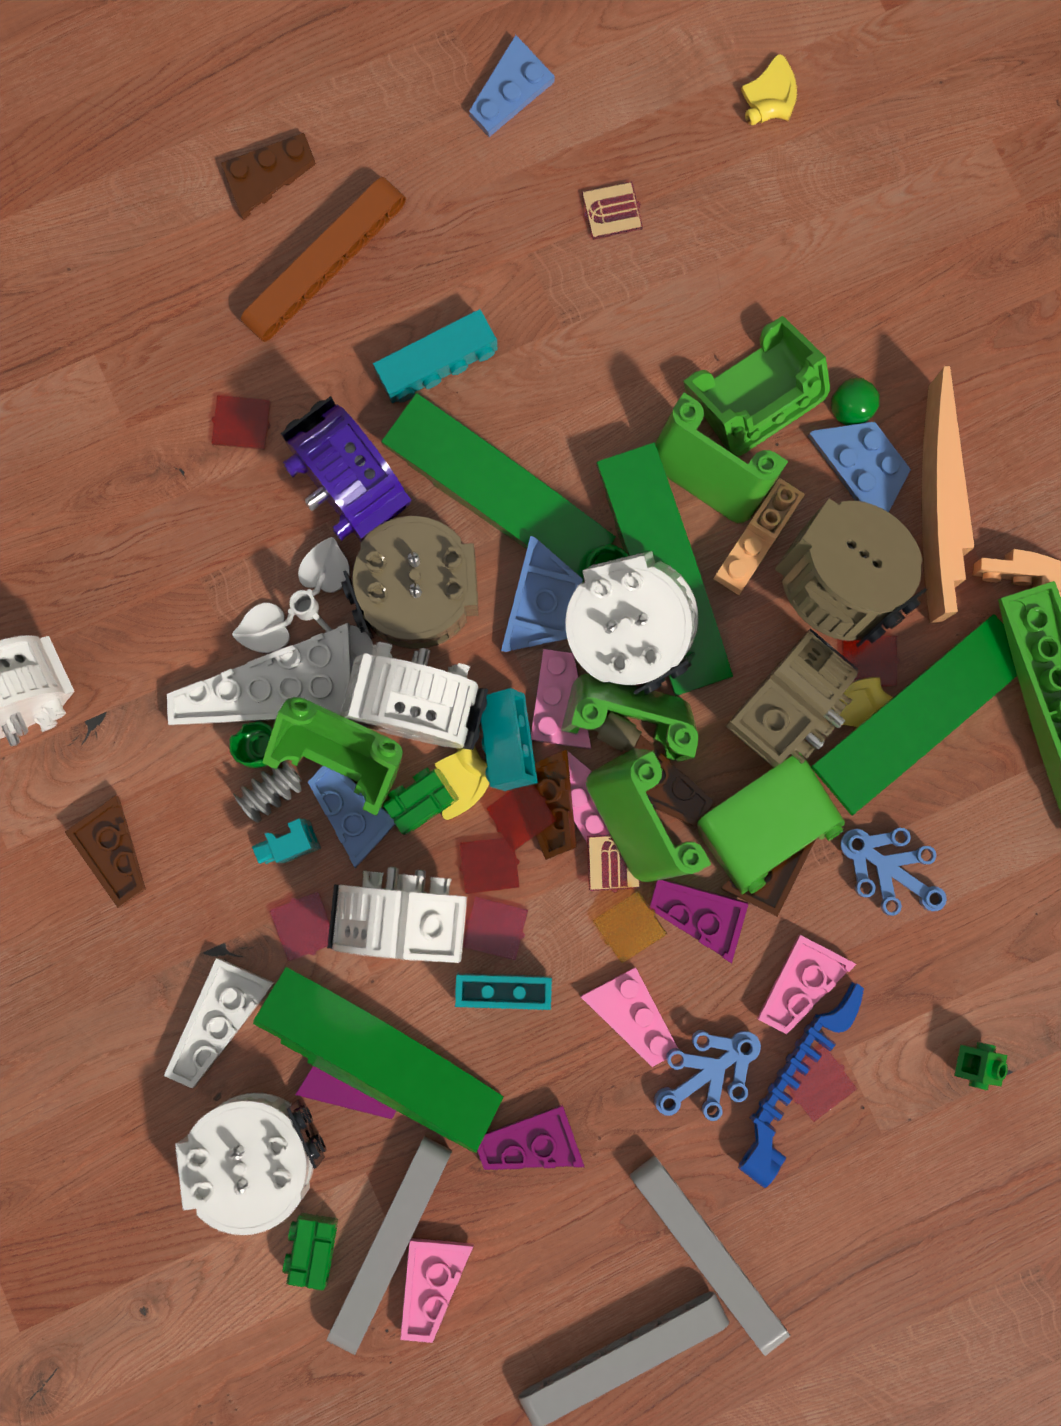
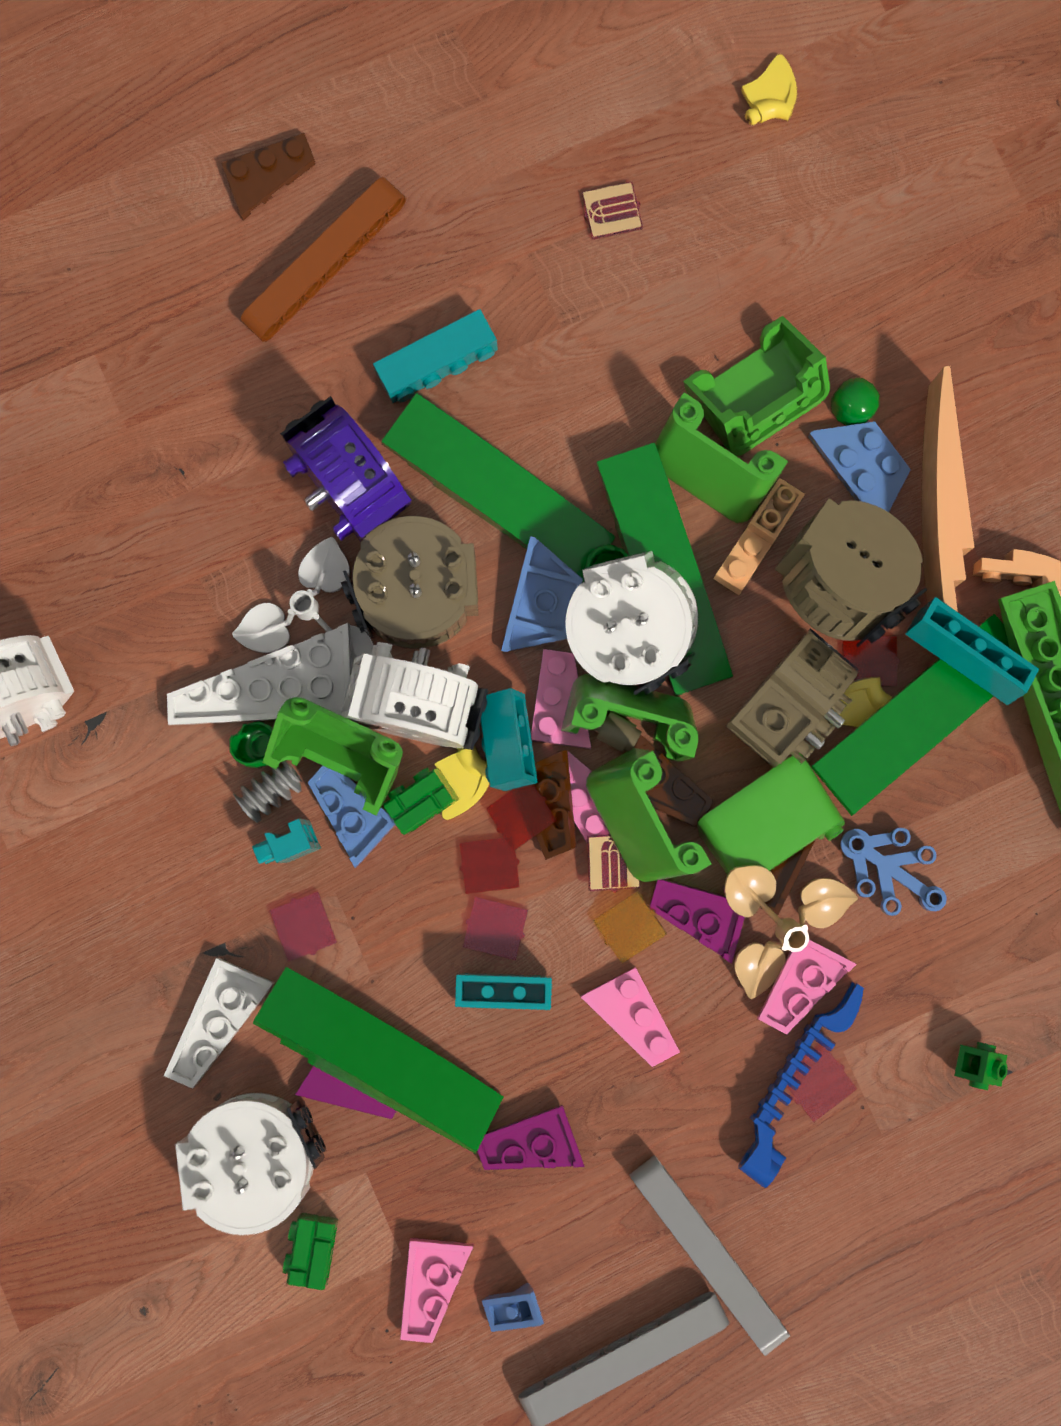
(109, 851): reddish brown wing -> none
(240, 422): clear red piece -> none
(389, 1245): light grey beam -> none
(398, 919): white piece -> none
(510, 88): medium blue wing -> none
(513, 1309): none -> medium blue slope
(712, 1070): medium blue plant -> none
(748, 890): none -> tan plant
(972, 651): none -> teal brick

